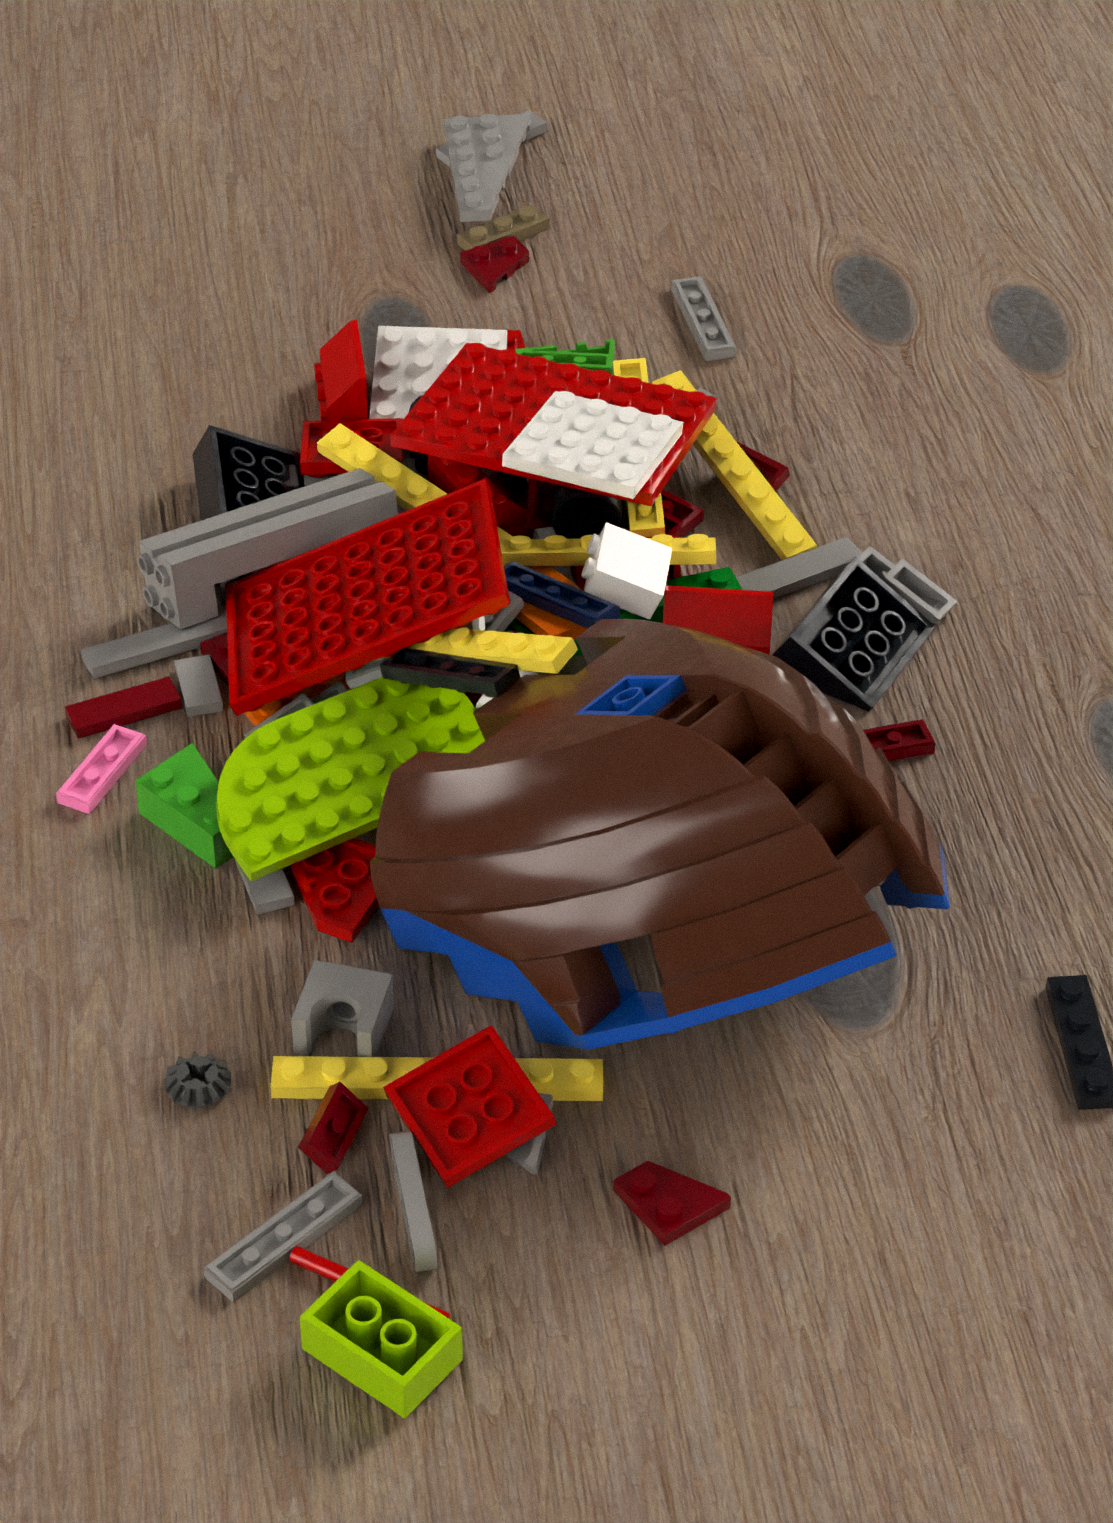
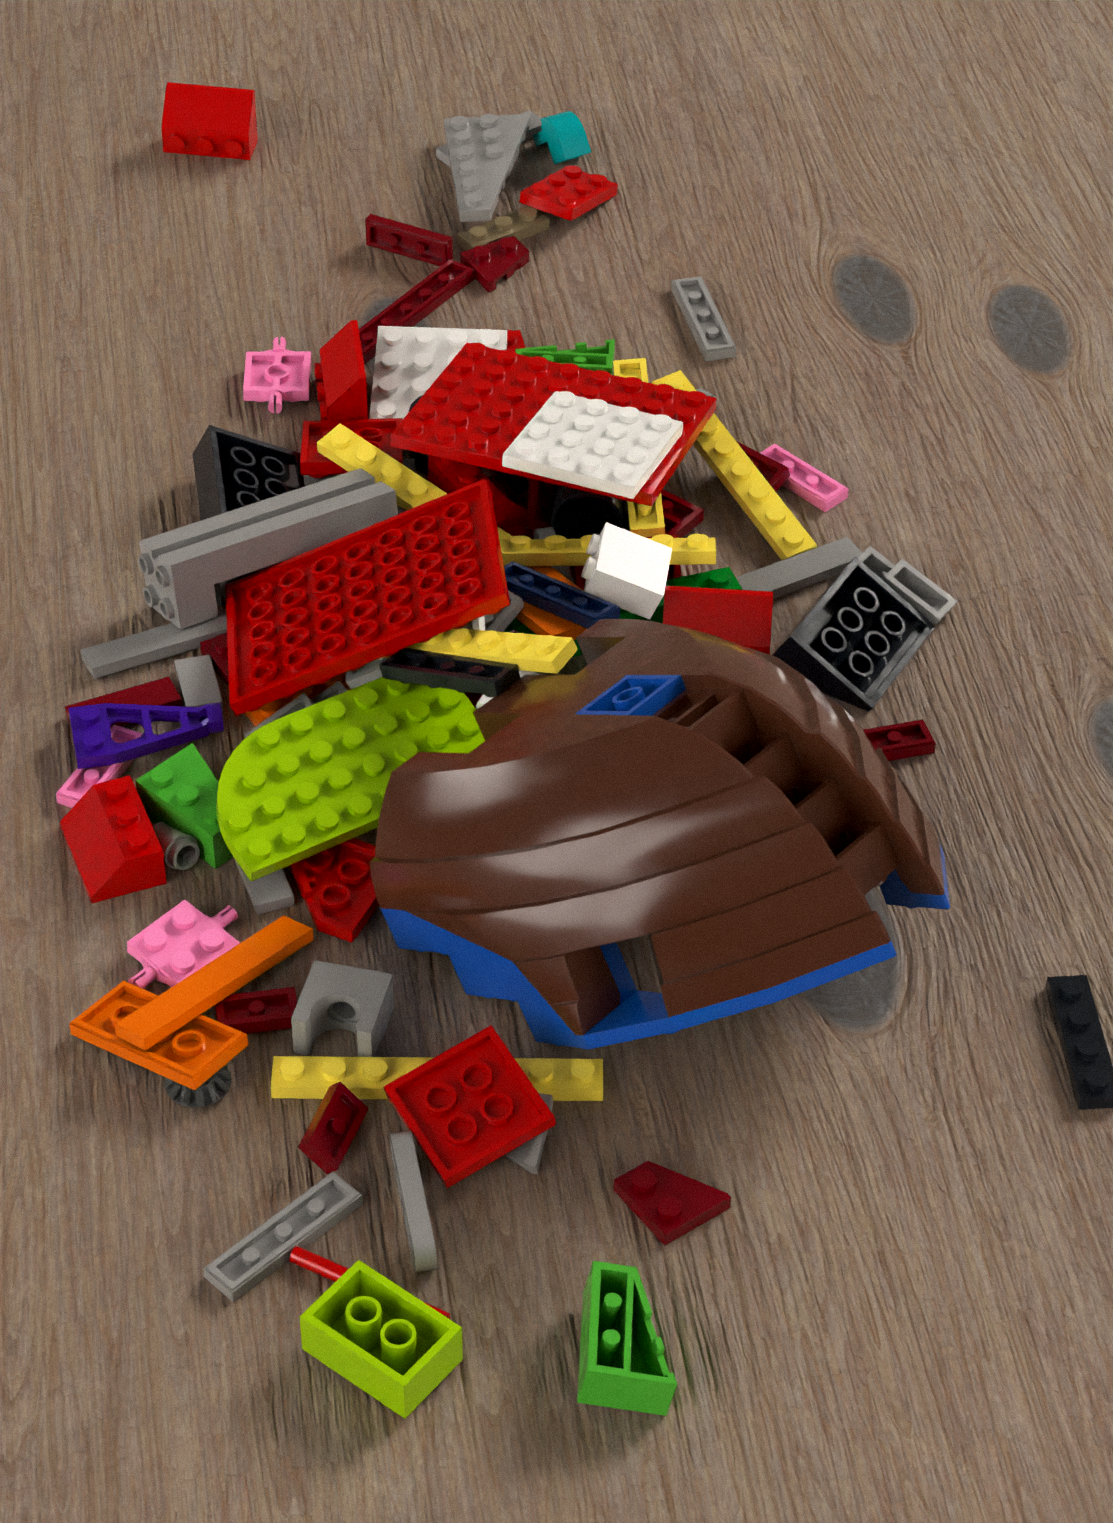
(93, 736): none -> dark purple plate
(113, 841): none -> red slope
(178, 848): none -> light grey cone
(180, 944): none -> bright pink plate
(184, 1056): none -> orange tile
(209, 121): none -> red slope
(213, 982): none -> orange tile
(258, 1010): none -> dark red plate
(277, 376): none -> bright pink plate
(408, 240): none -> dark red tile
(417, 303): none -> dark red tile
(564, 137): none -> teal brick
(569, 192): none -> red plate
(618, 1345): none -> bright green wedge
(808, 481): none -> bright pink tile

